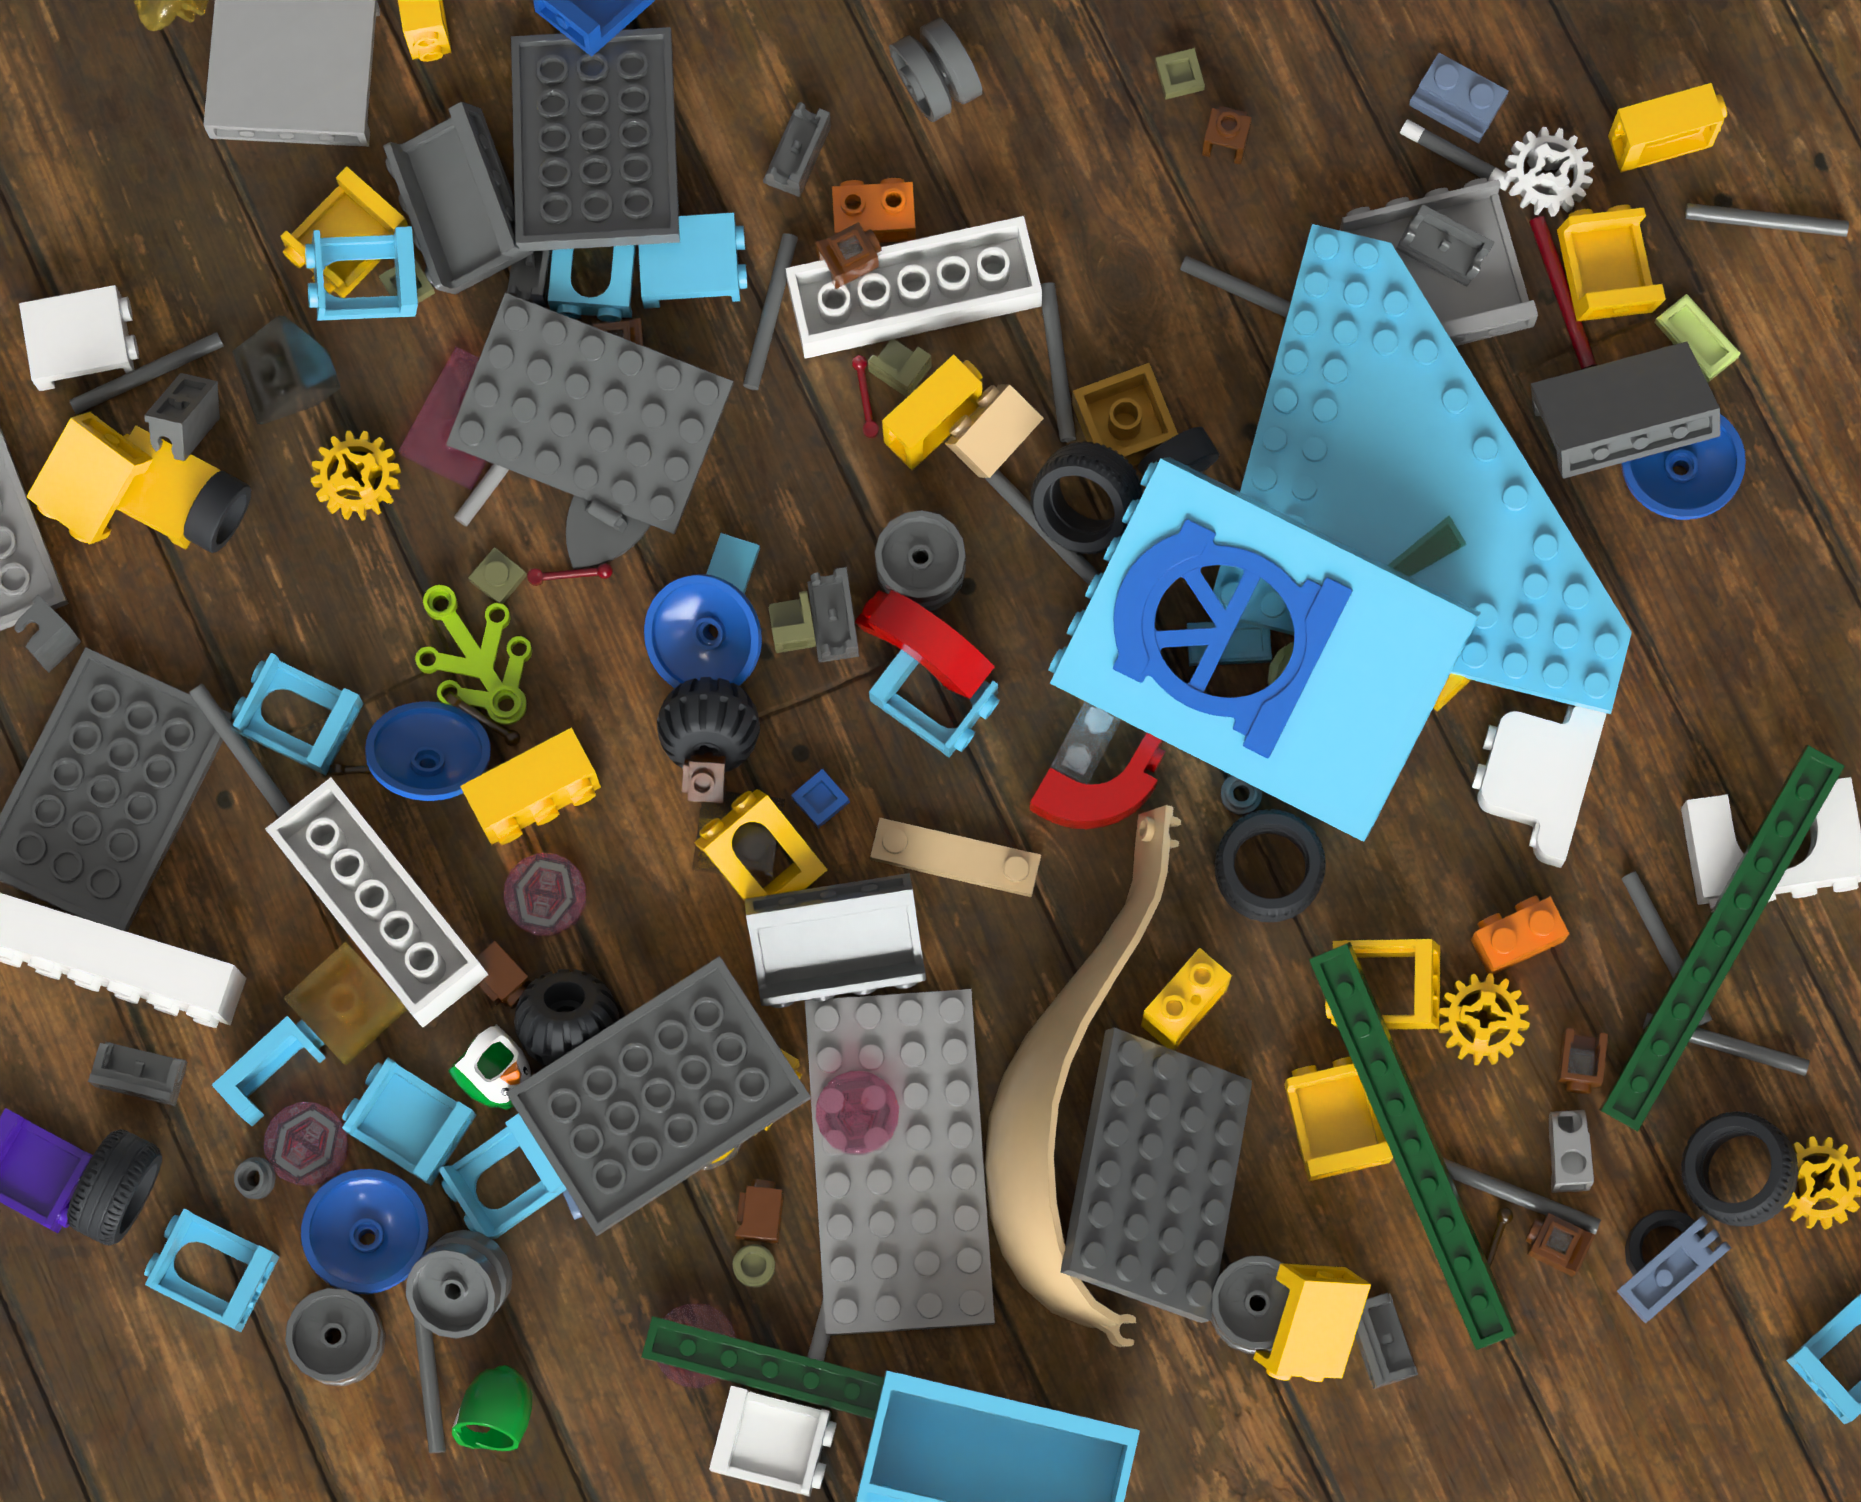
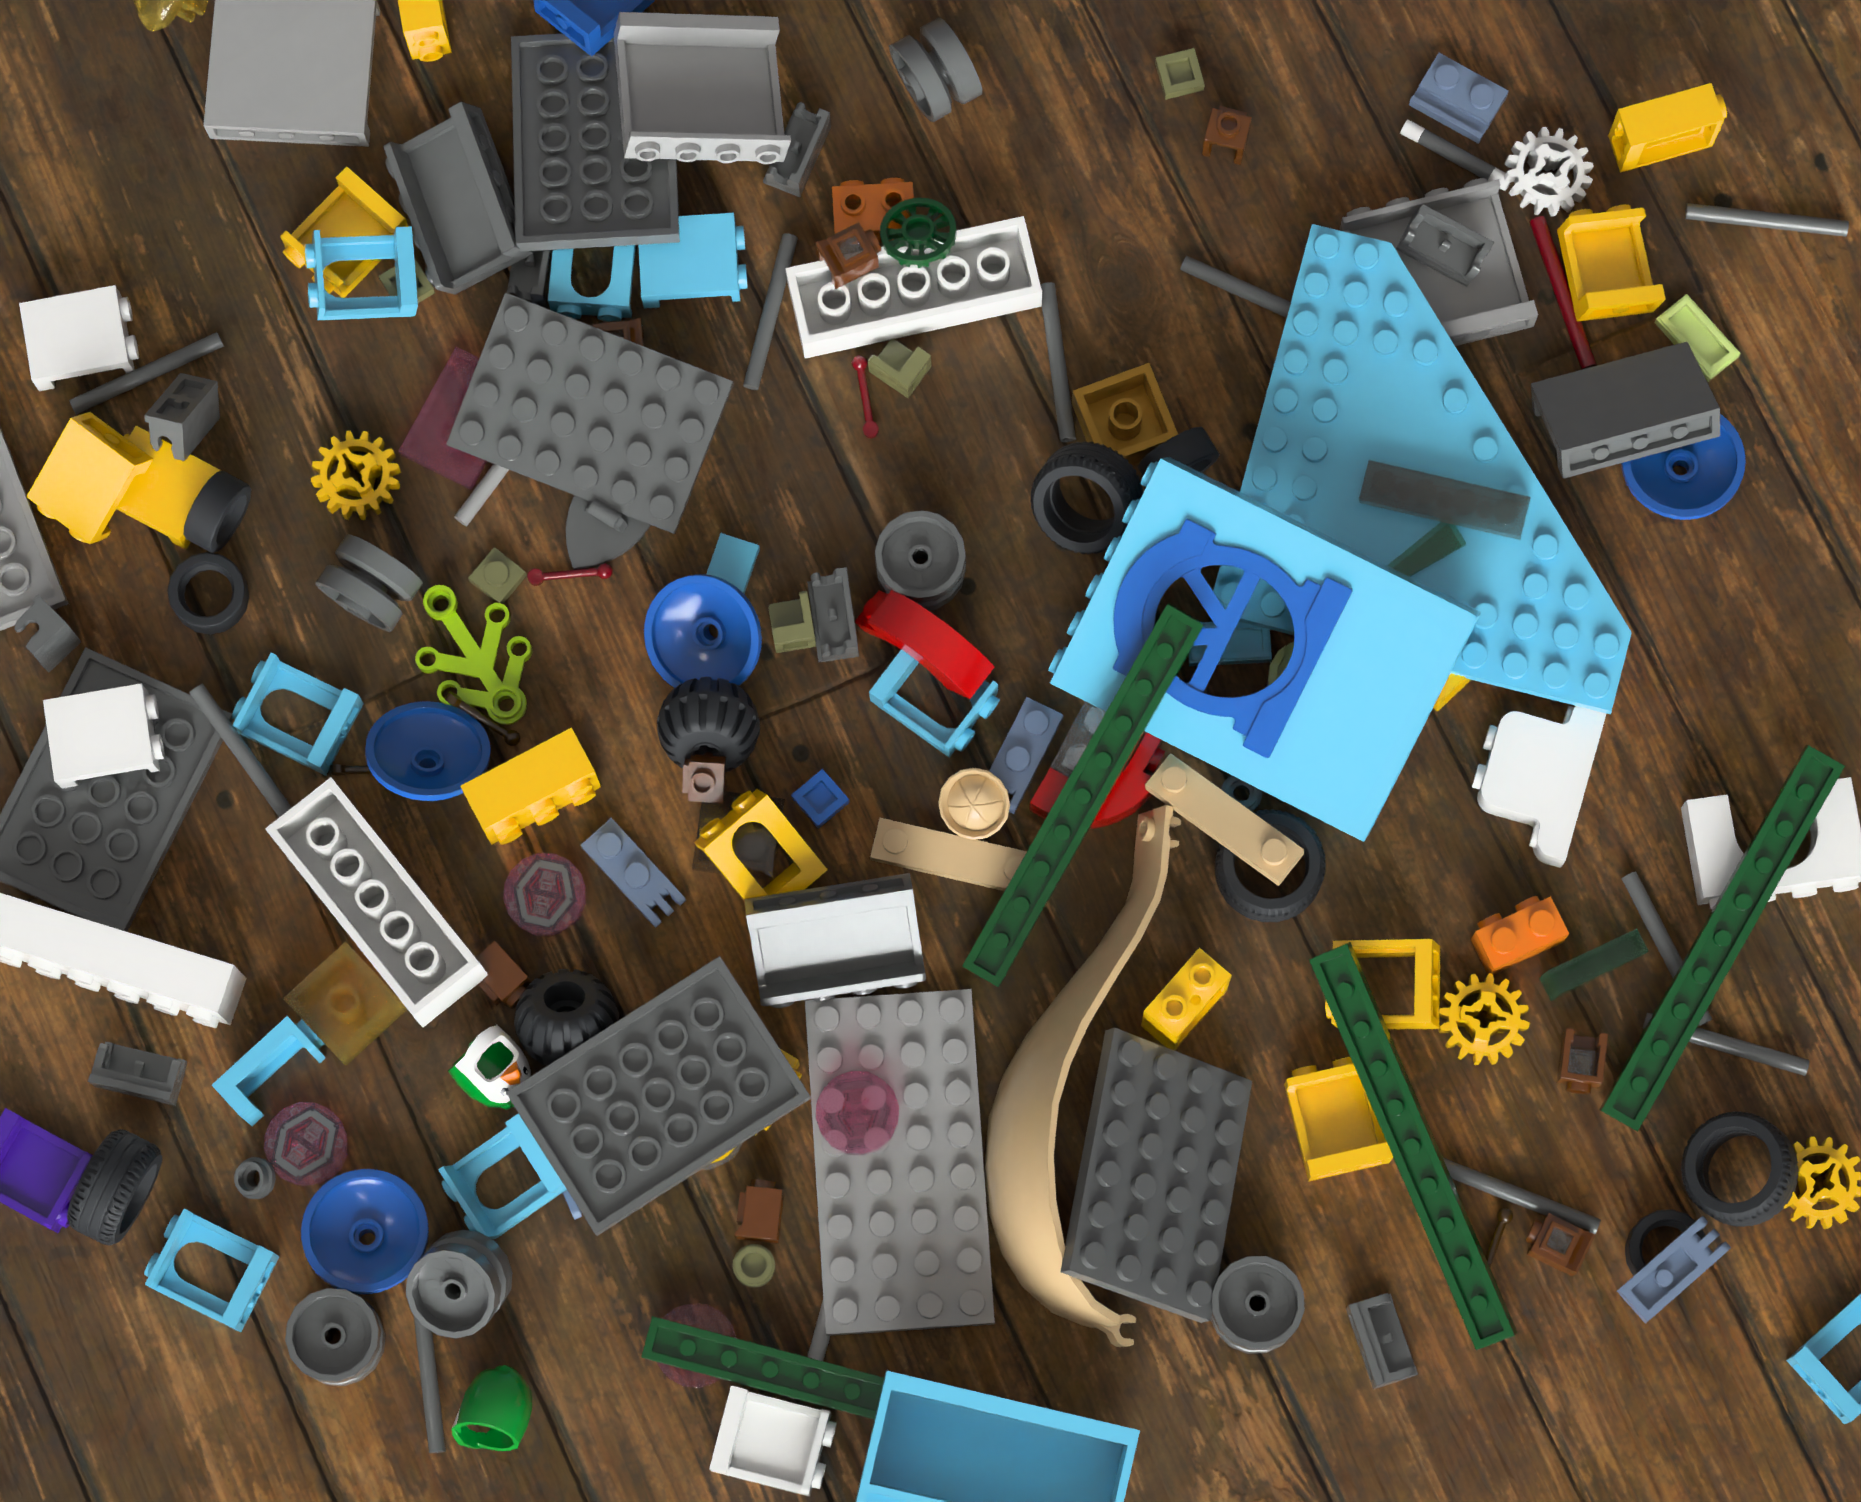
(102, 733): none -> white panel
(190, 568): none -> black tyre
(284, 370): clear smoke slope -> none
(368, 582): none -> dark grey wheel
(407, 1120): medium azure panel -> none
(631, 871): none -> sand blue hinge
(699, 87): none -> light grey panel
(918, 232): none -> dark green wheel
(931, 410): yellow window -> none
(974, 803): none -> tan hat
(993, 429): tan brick -> none
(1023, 507): dark grey piece -> none
(1025, 748): none -> sand blue hinge
(1083, 794): none -> dark green plate
(1224, 819): none -> tan plate
(1316, 1322): yellow panel -> none
(1444, 499): none -> clear smoke plate
(1570, 1152): light grey leg -> none
(1593, 964): none -> clear green piece

